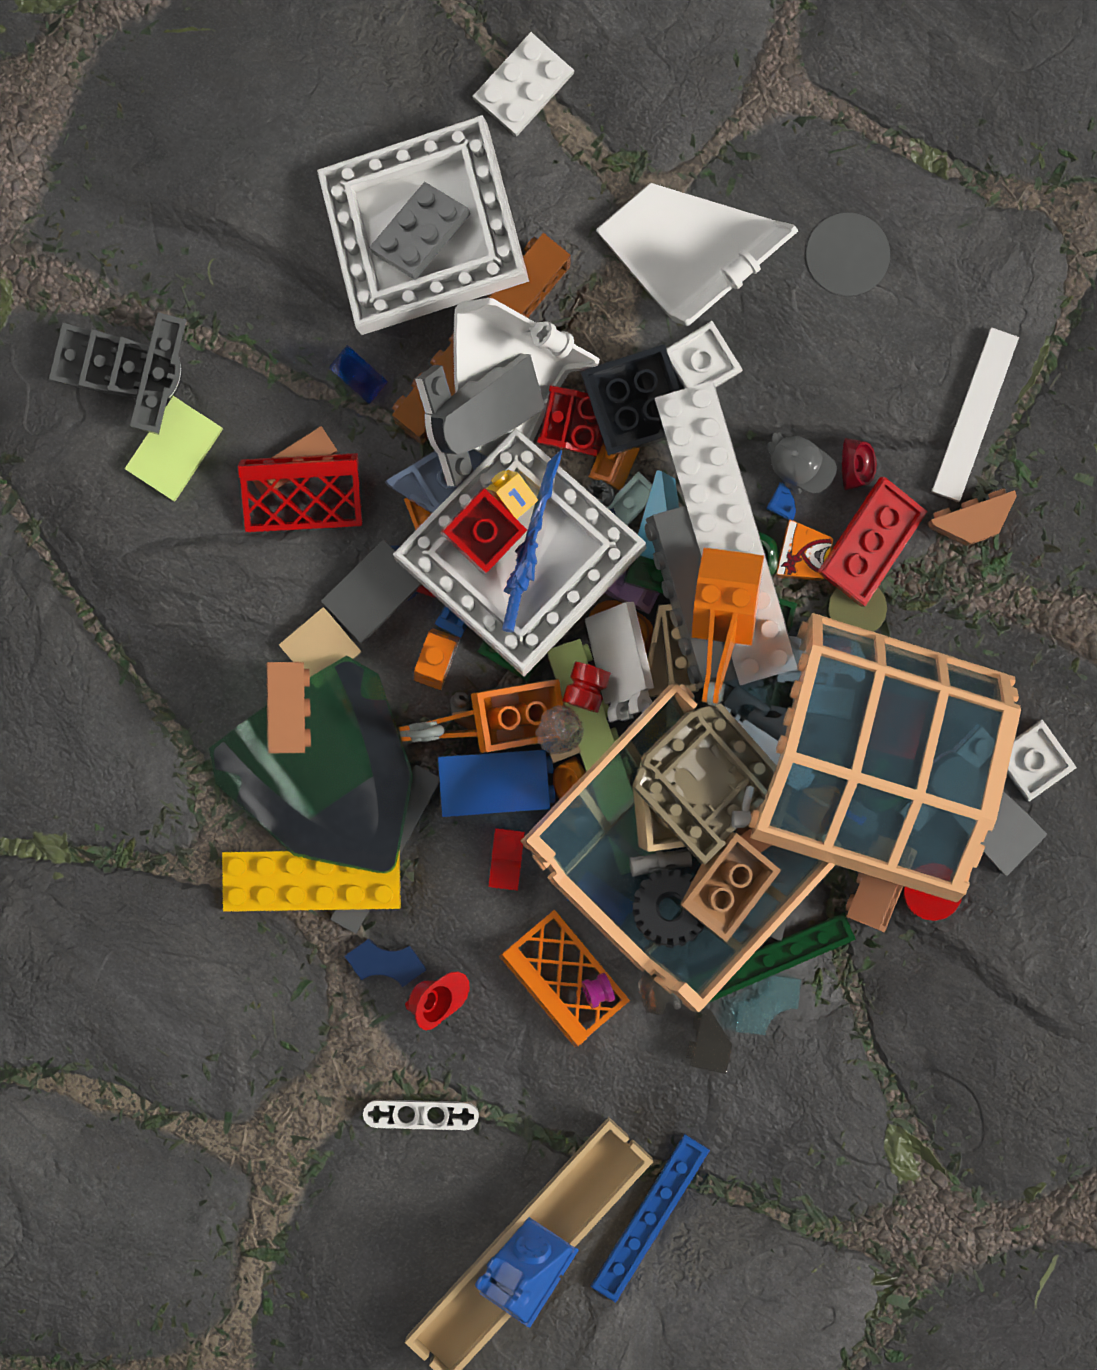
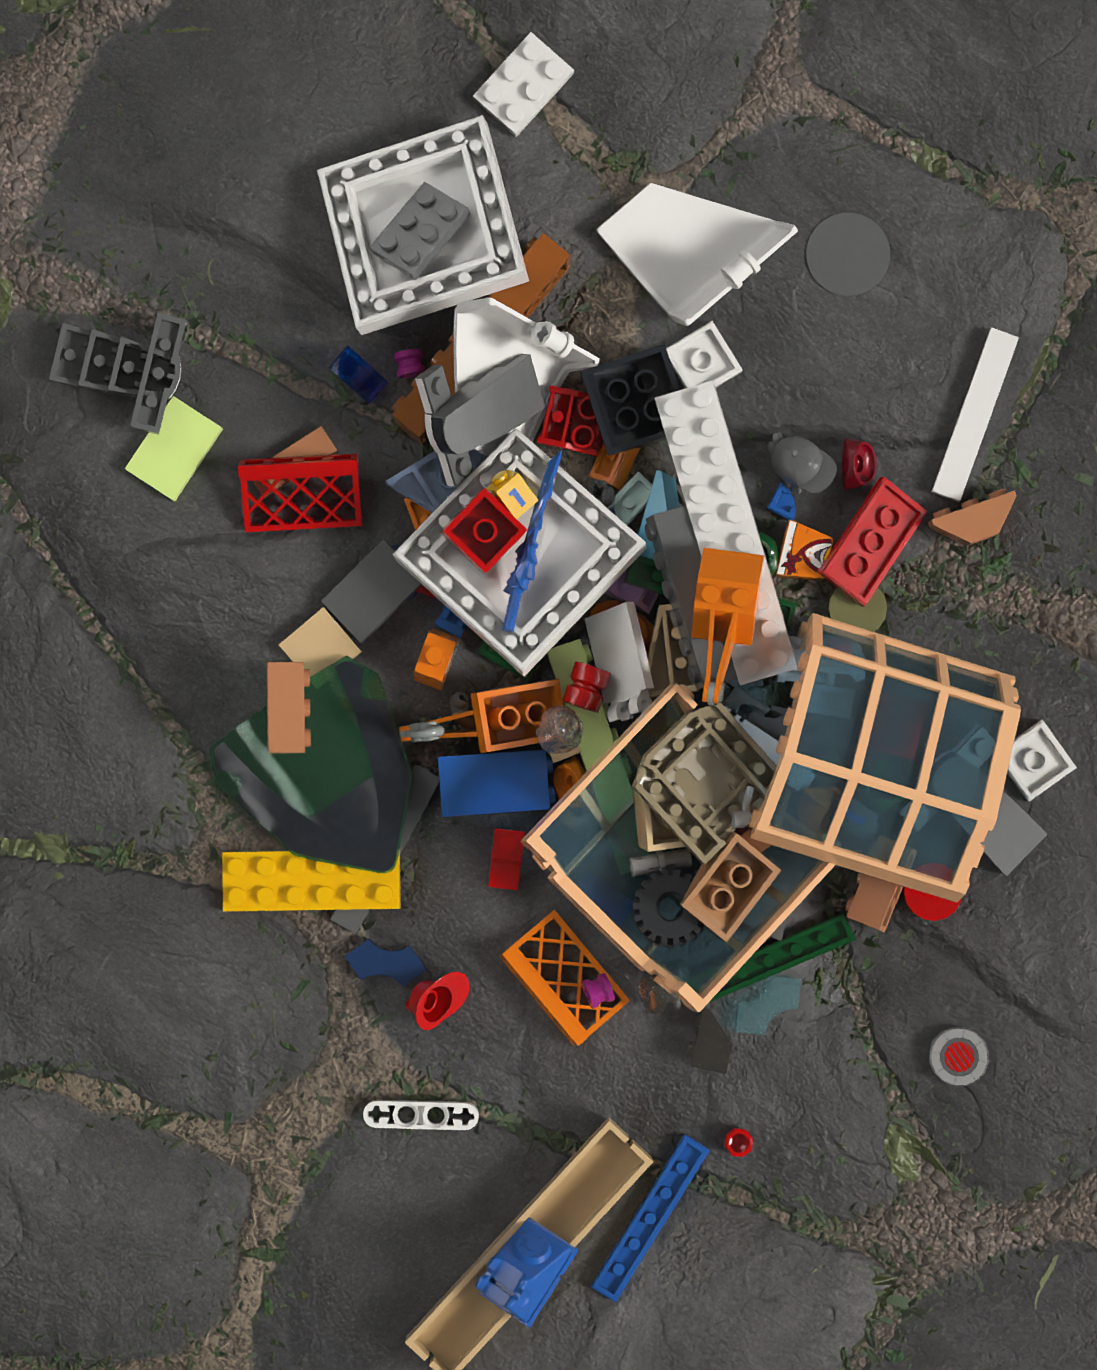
(409, 363): none -> magenta wheel
(738, 1142): none -> red tile
(958, 1056): none -> tile

